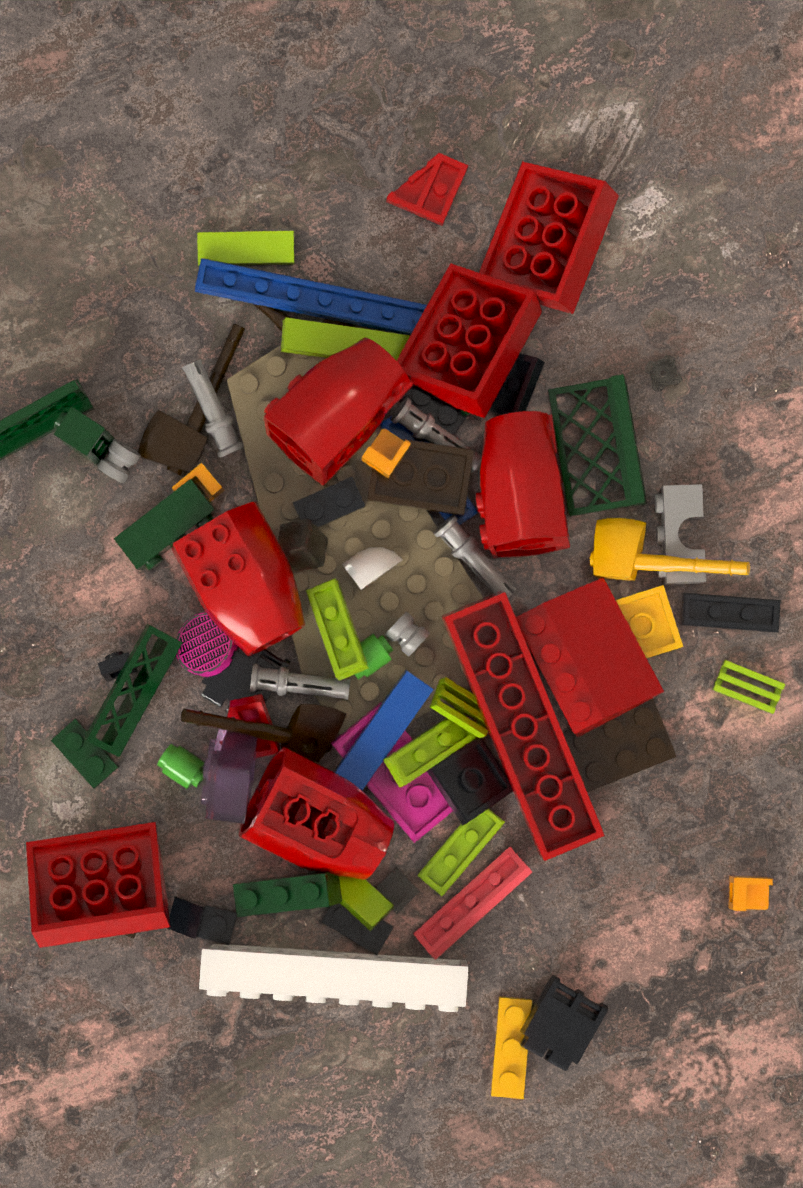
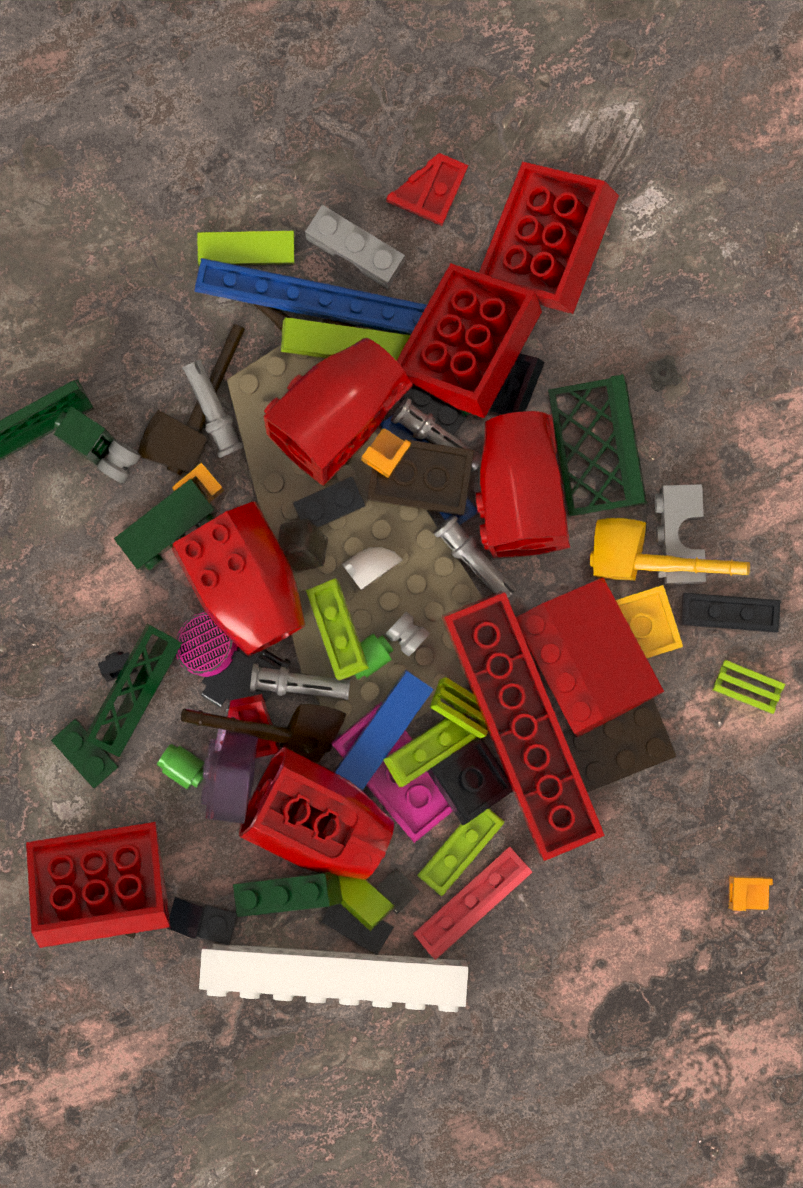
(356, 245): none -> light grey arch
(509, 1056): yellow plate -> none
(561, 1025): black plate -> none

